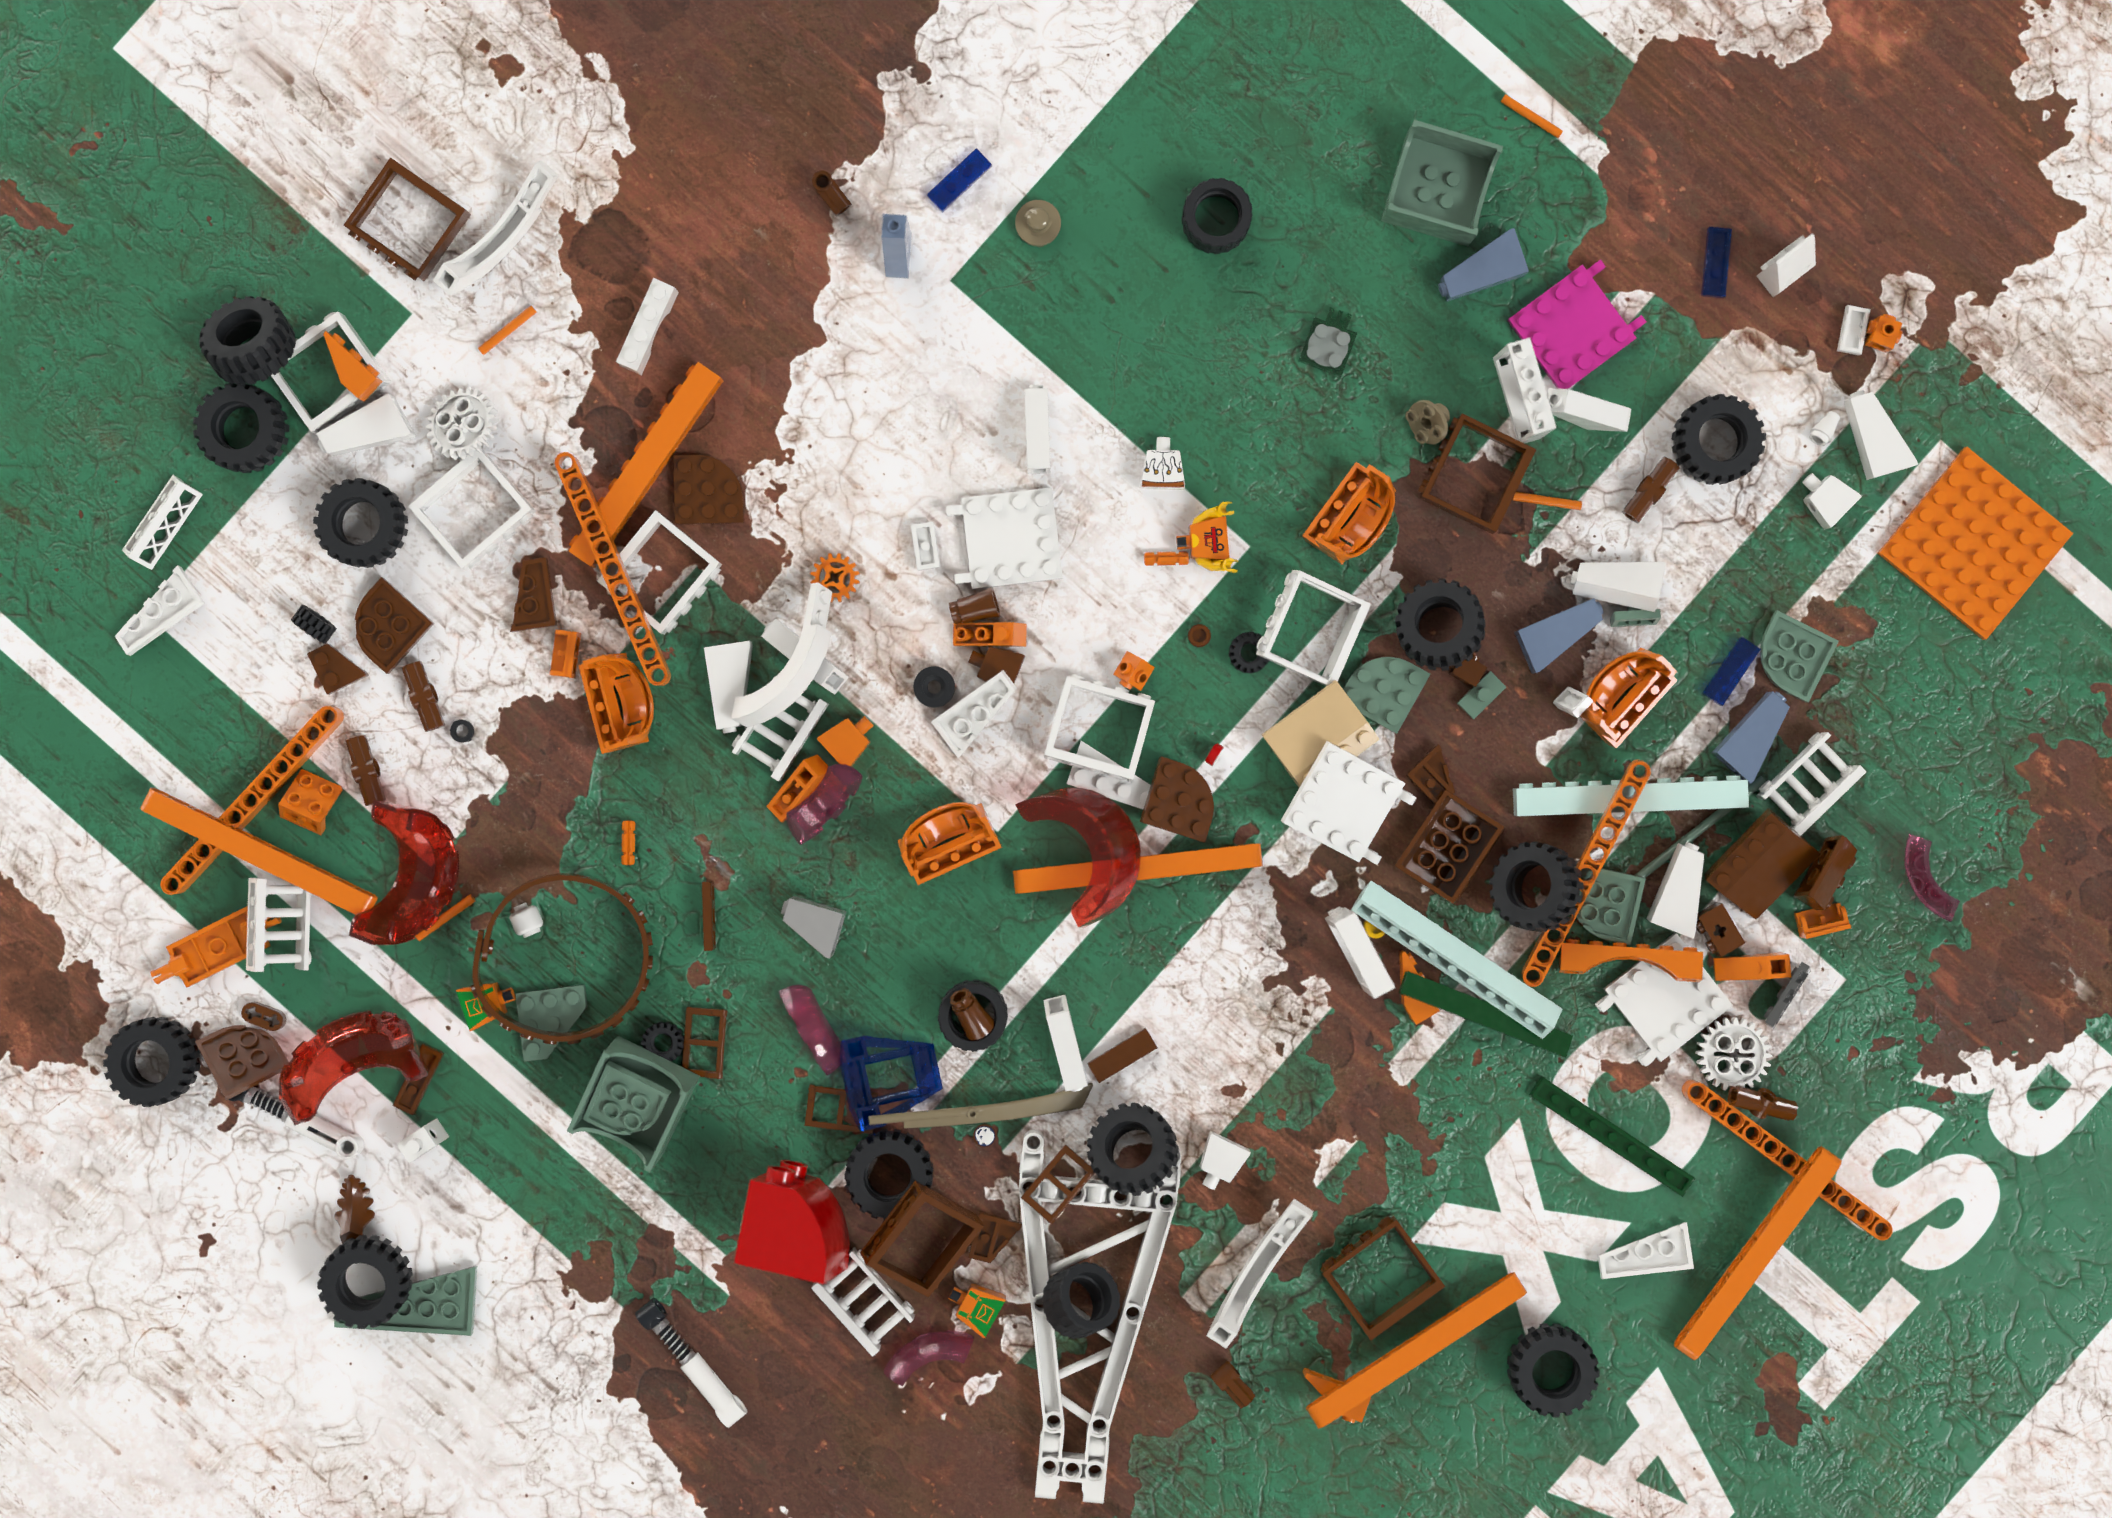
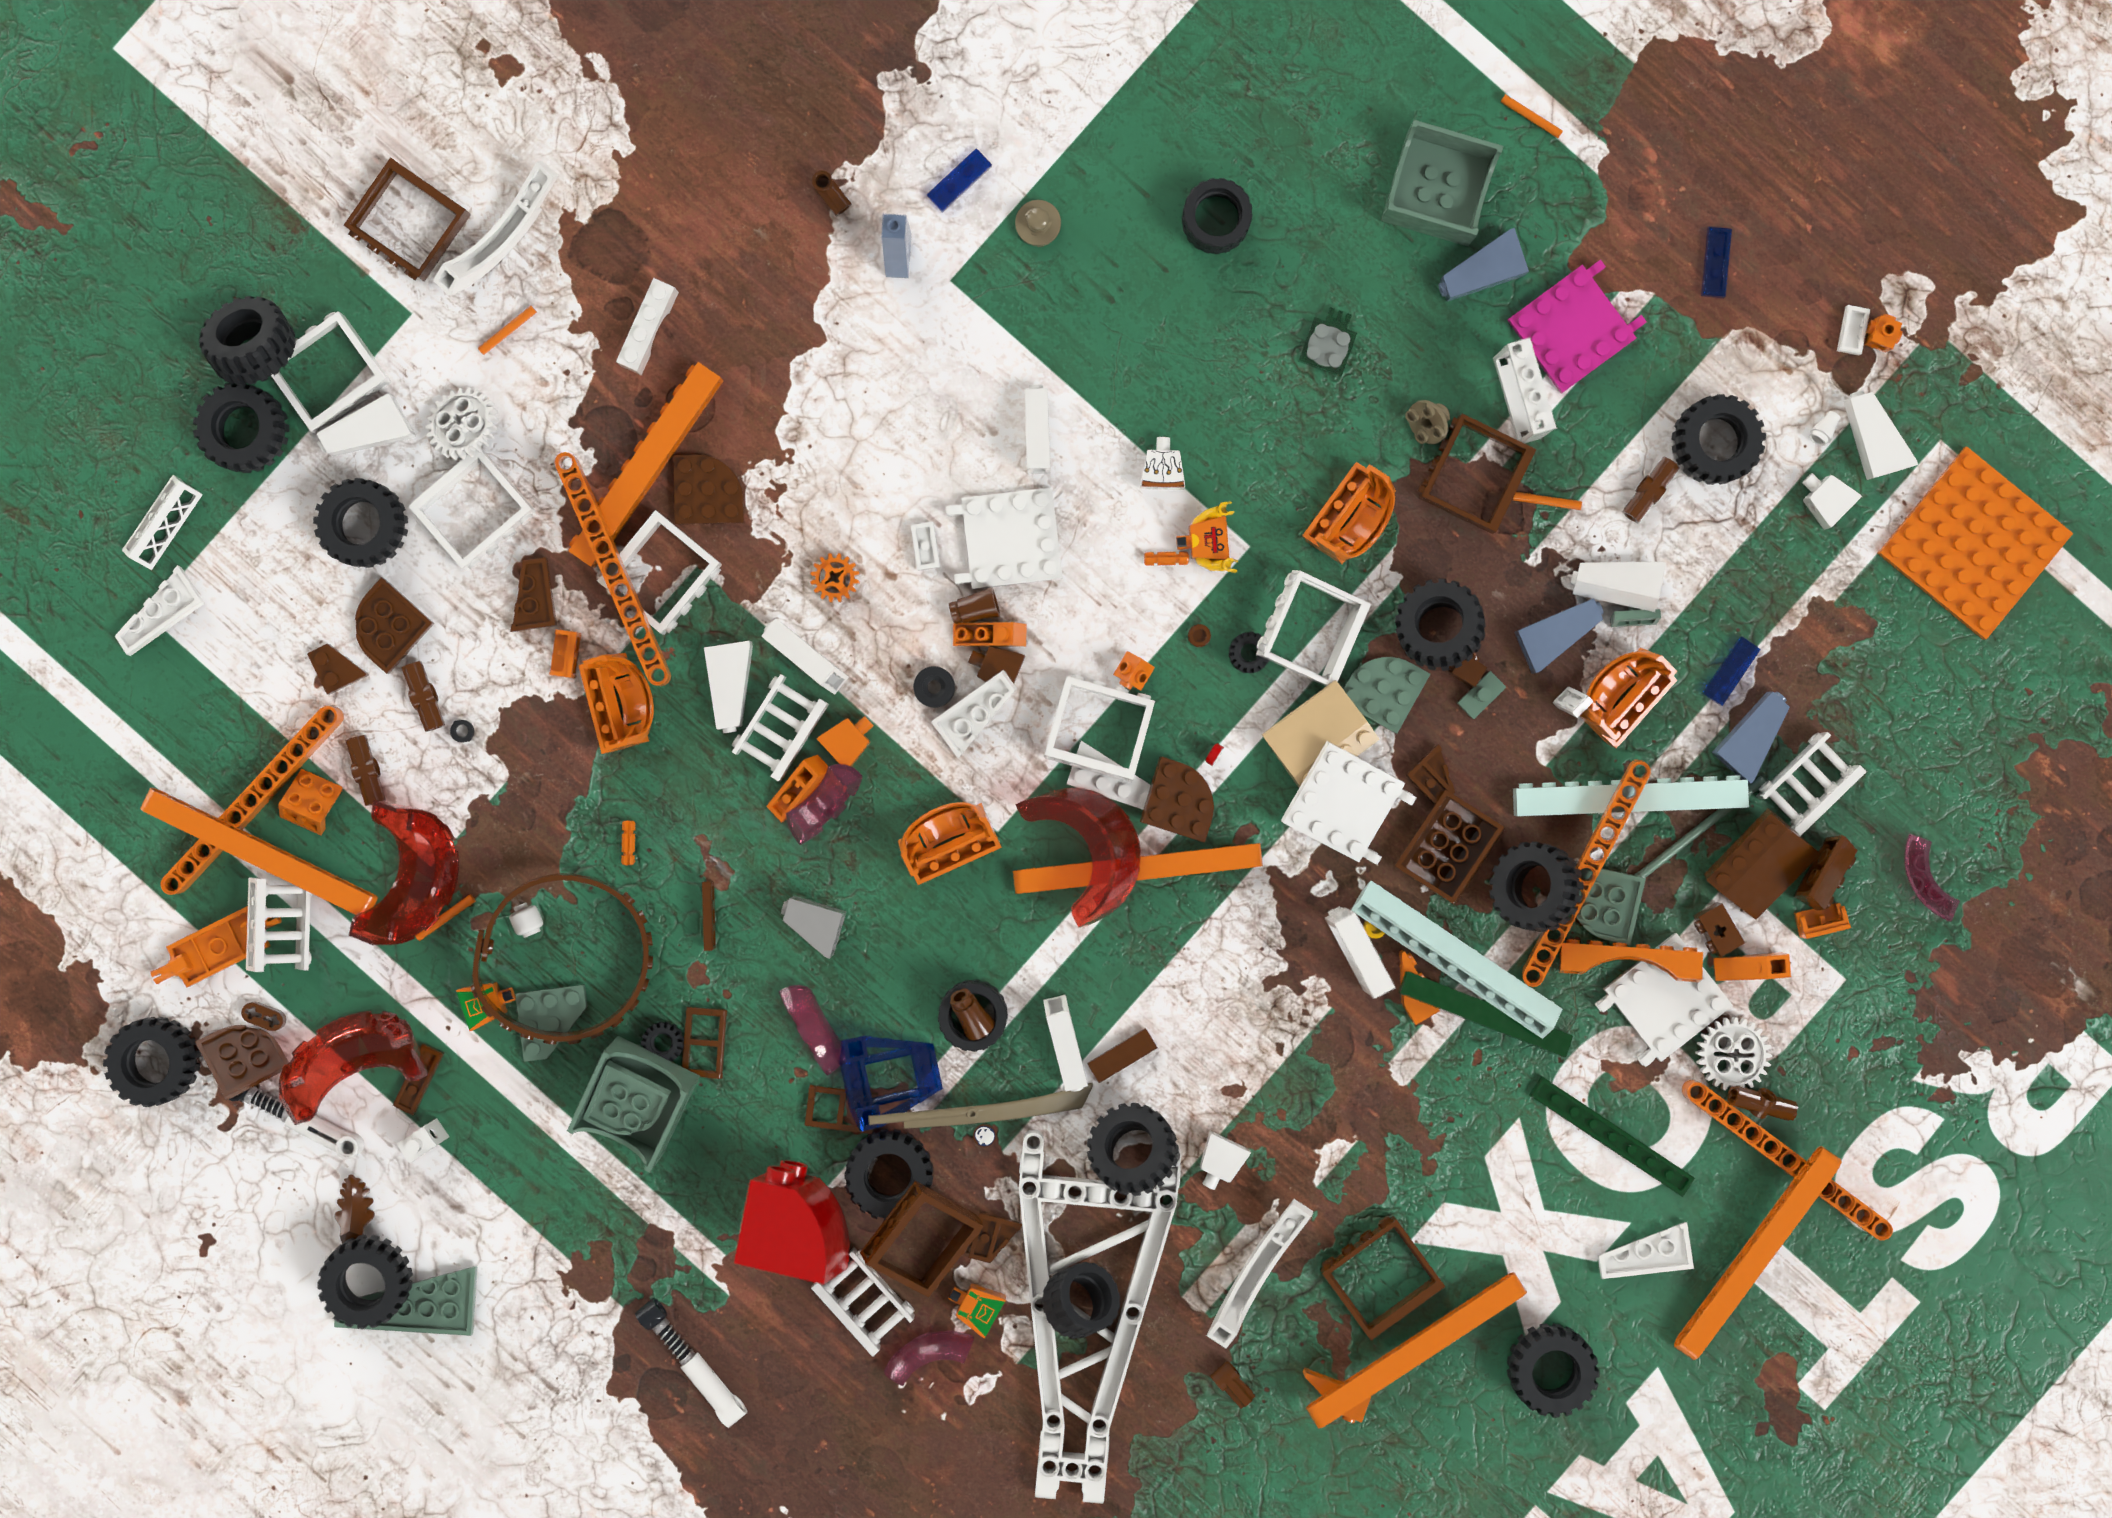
(313, 624): black tyre -> none
(353, 374): orange slope -> none
(799, 670): white arch -> none
(1051, 1218): reddish brown window -> none
(1588, 411): white slope -> none
(1679, 892): white slope -> none
(1787, 994): dark grey wing -> none
(1788, 265): white slope -> none
(1795, 655): sand green plate -> none

